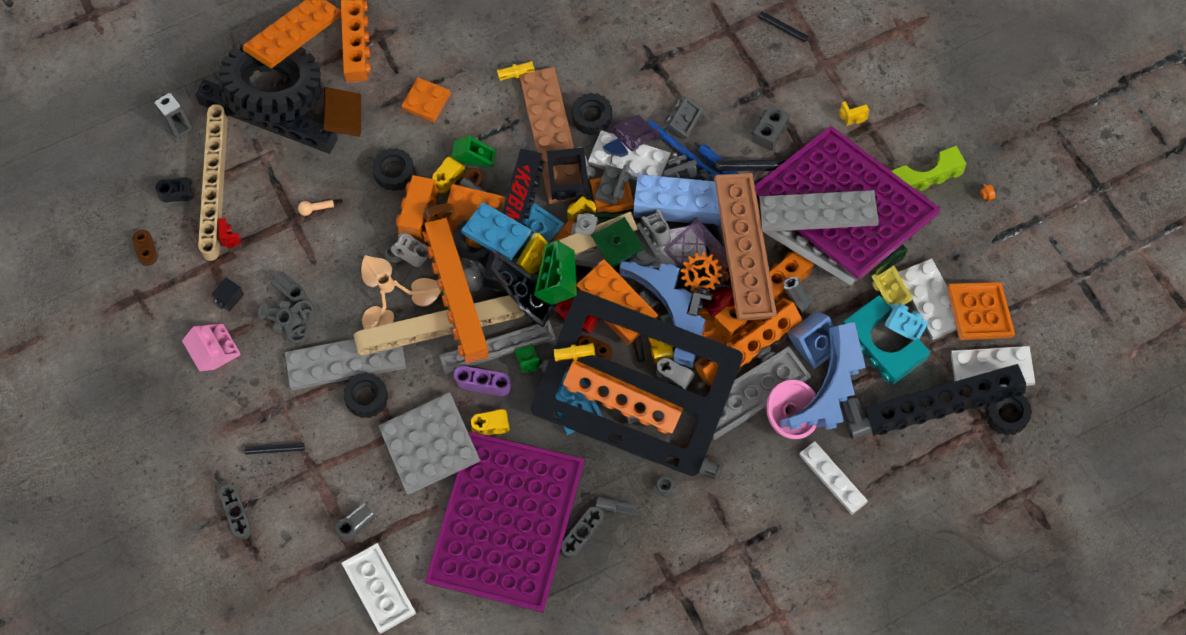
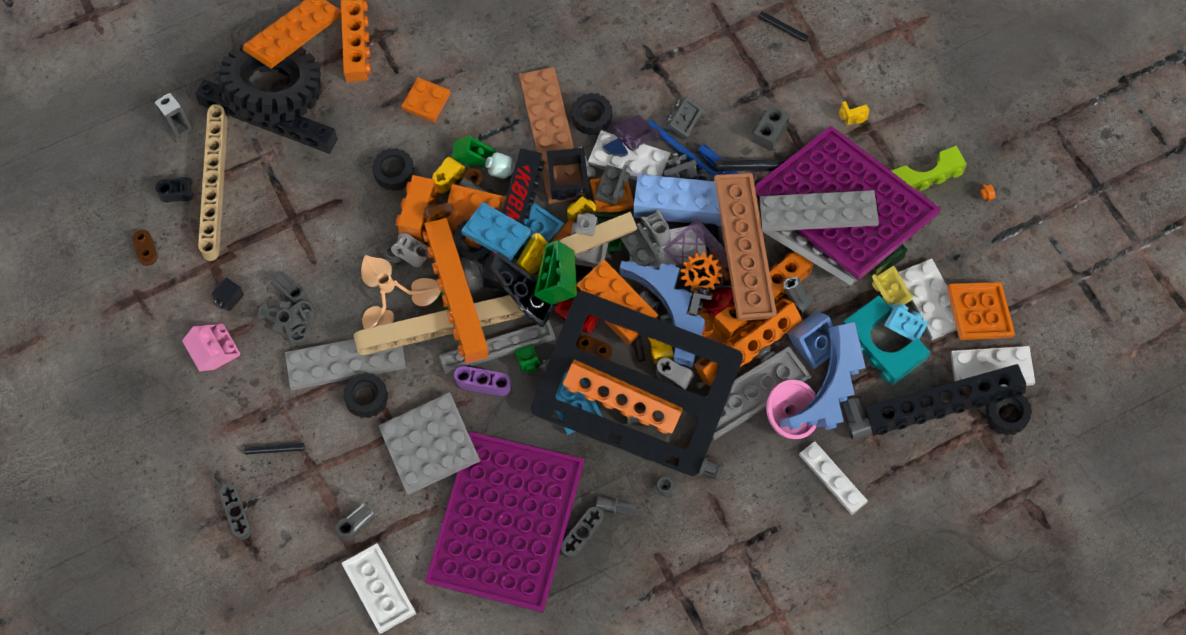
(226, 234): red bracket -> none
(305, 208): light nougat bar -> none
(342, 111): reddish brown tile -> none
(492, 422): yellow piece -> none
(500, 165): none -> light aqua head
(515, 71): yellow pin -> none
(574, 352): yellow pin -> none
(617, 242): dark green plate -> none

